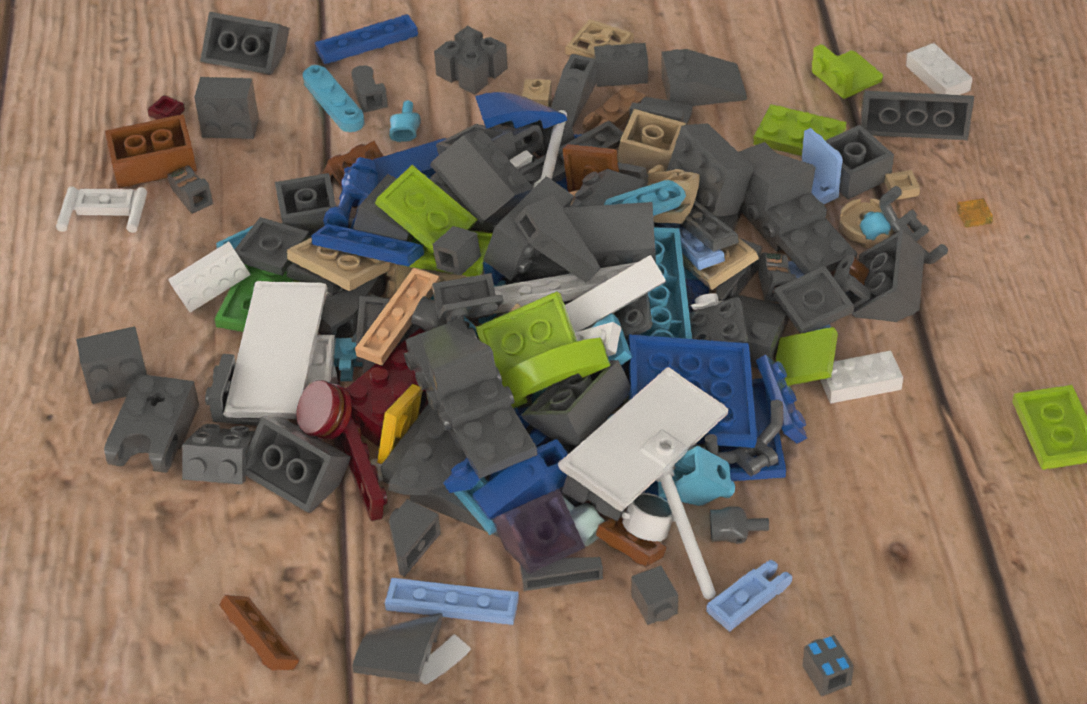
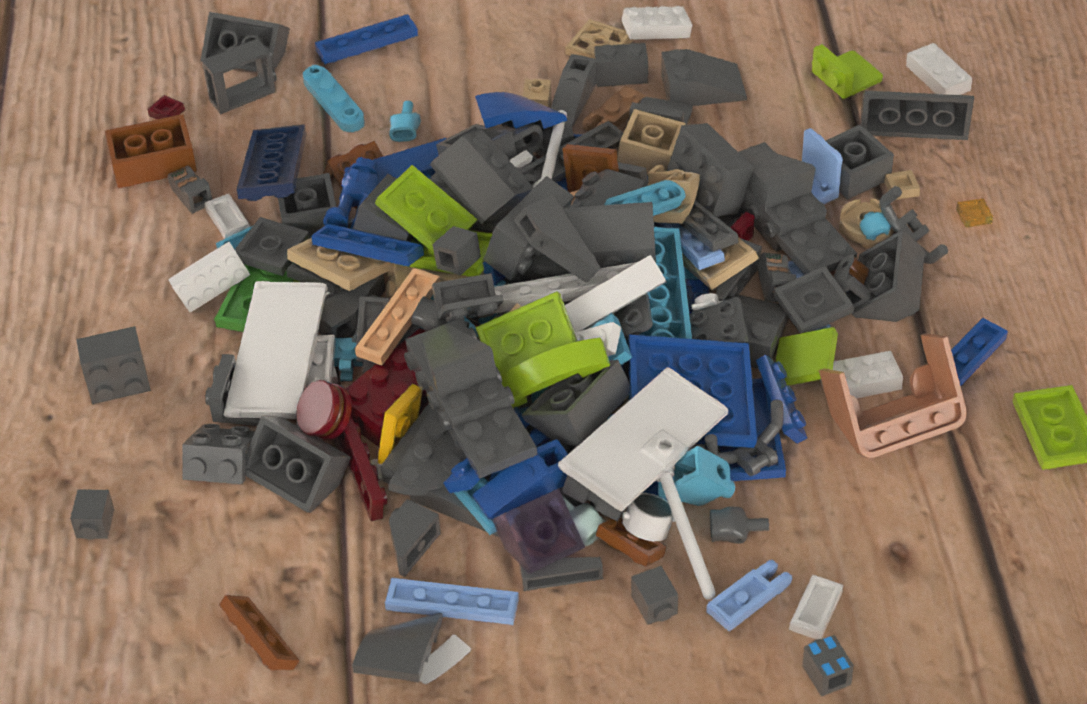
(92, 514): none -> dark grey brick
(103, 202): white plate -> none
(153, 421): dark grey brick -> none
(226, 107): dark grey brick -> none
(226, 215): none -> white tile
(247, 91): none -> dark grey window
(272, 163): none -> dark blue plate
(368, 94): dark grey leg -> none
(471, 59): dark grey brick -> none
(656, 22): none -> white piece
(744, 226): none -> dark red tile
(785, 128): lime plate -> none
(816, 607): none -> white tile
(927, 412): none -> nougat windscreen
(977, 347): none -> blue plate

